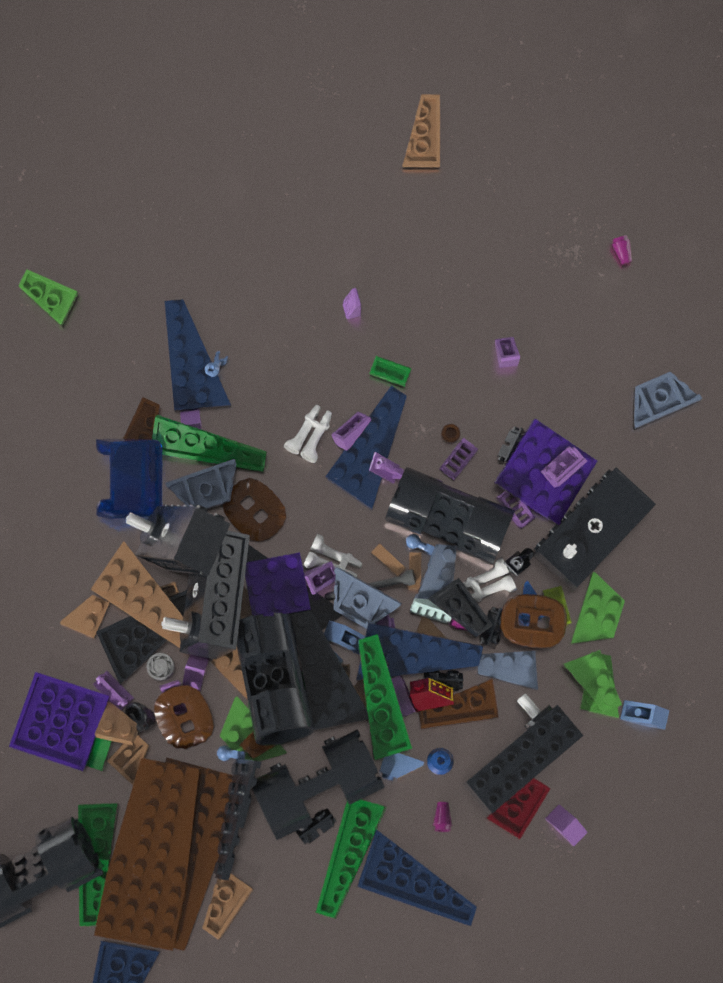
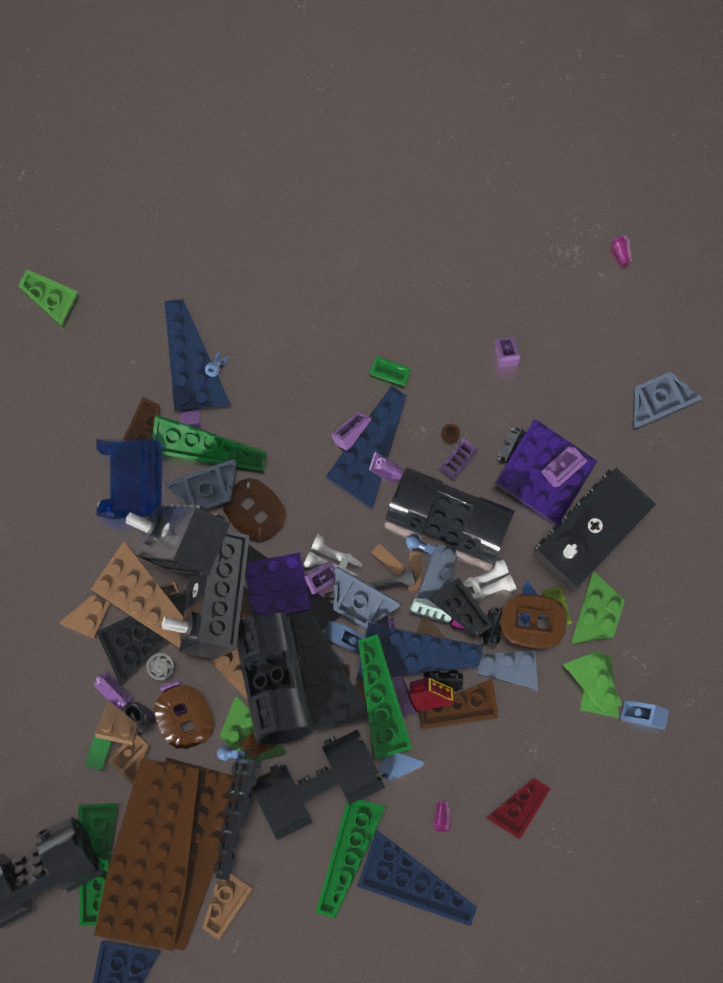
(59, 721): dark purple plate -> none
(195, 671): medium lavender slope -> none
(309, 451): white piece -> none
(322, 819): black hinge -> none
(352, 304): medium lavender slope -> none
(424, 142): medium nougat wing -> none
(435, 765): blue cone -> none
(501, 498): medium lavender slope -> none
(519, 561): black hinge -> none
(542, 743): black piece -> none
(566, 824): medium lavender slope -> none

